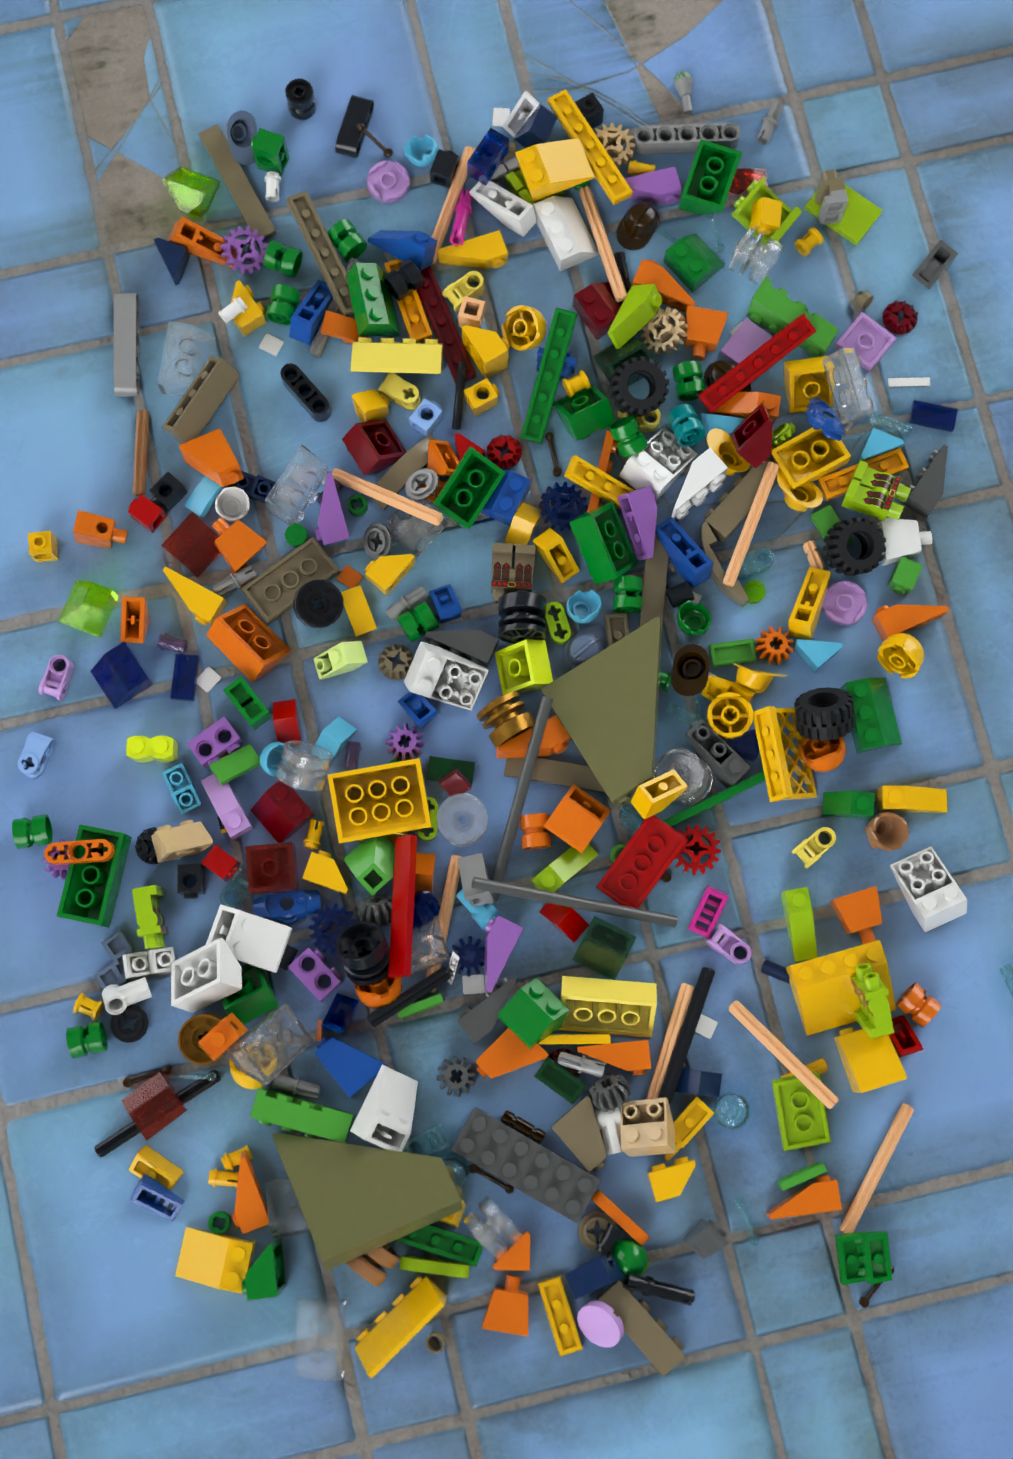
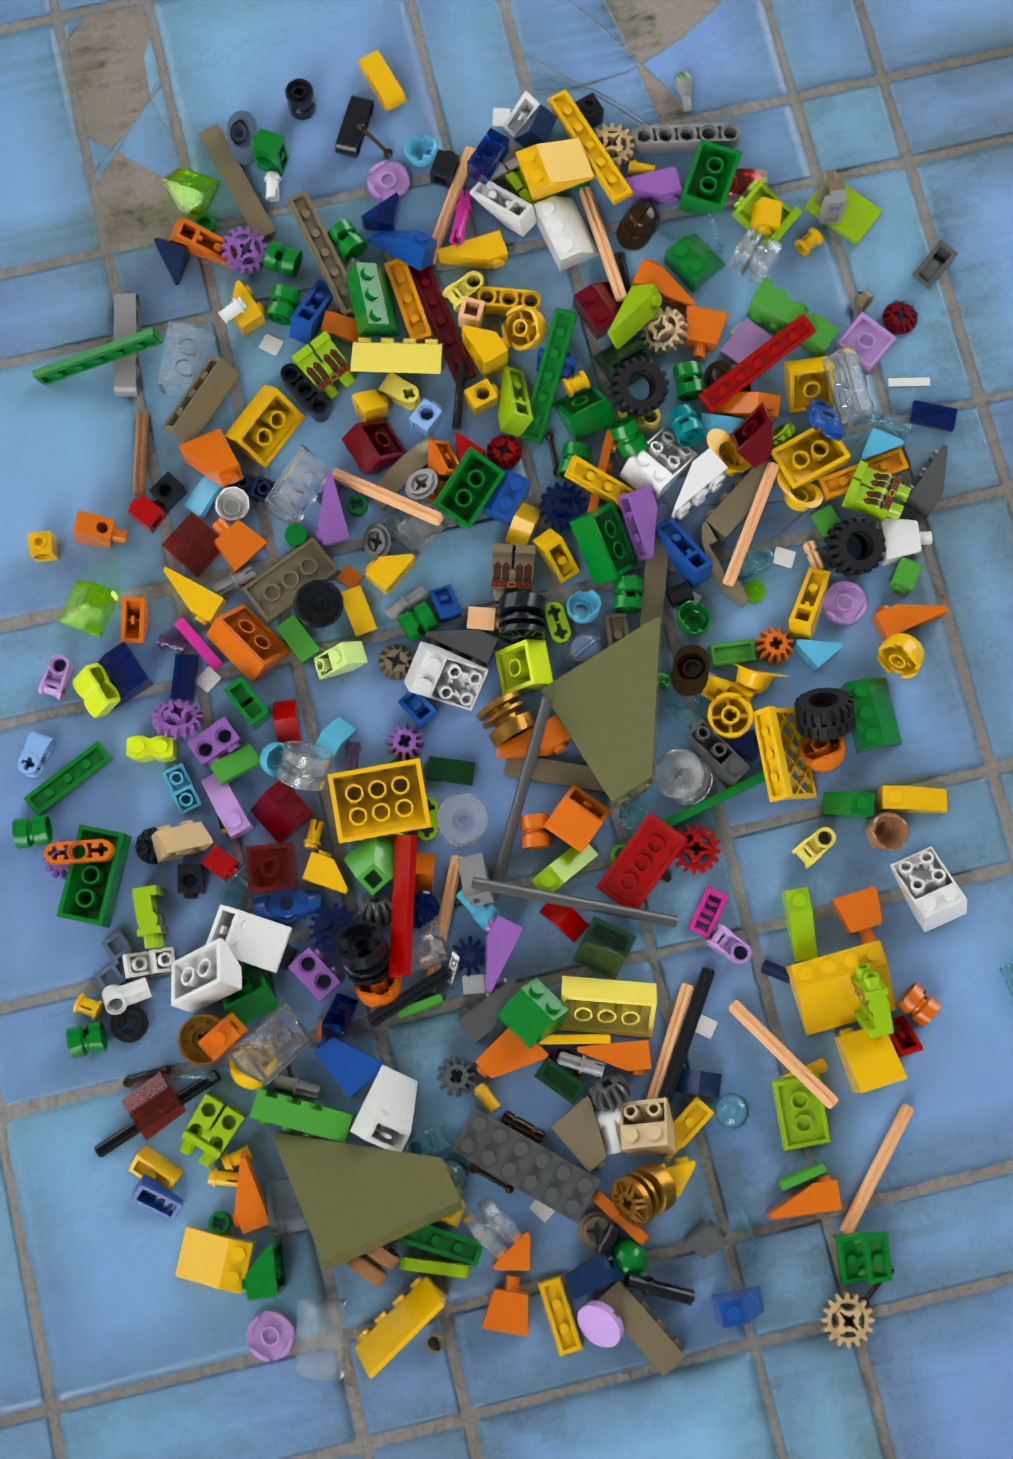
(68, 778): none -> green plate
(96, 690): none -> neon yellow brick
(98, 356): none -> green tile
(177, 719): none -> medium lavender gear
(198, 644): none -> dark pink beam
(206, 222): none -> green tile
(210, 1137): none -> lime hips
(264, 425): none -> yellow slope
(270, 1335): none -> lavender tile
(298, 639): none -> bright green tile
(324, 365): none -> lime hips
(382, 81): none -> yellow beam
(383, 216): none -> clear blue slope
(403, 280): black wheel -> none
(455, 783): dark red tile -> none
(482, 619): none -> light nougat brick
(486, 1096): none -> yellow pin
(499, 295): none -> yellow beam
(514, 402): none -> lime slope
(541, 1210): none -> white sticker
(569, 450): none -> green wheel
(643, 1193): none -> pearl gold wheel
(658, 793): yellow slope -> none
(738, 1306): none -> blue slope
(770, 123): light grey axle -> none
(784, 557): none -> white sticker
(853, 1312): none -> tan gear

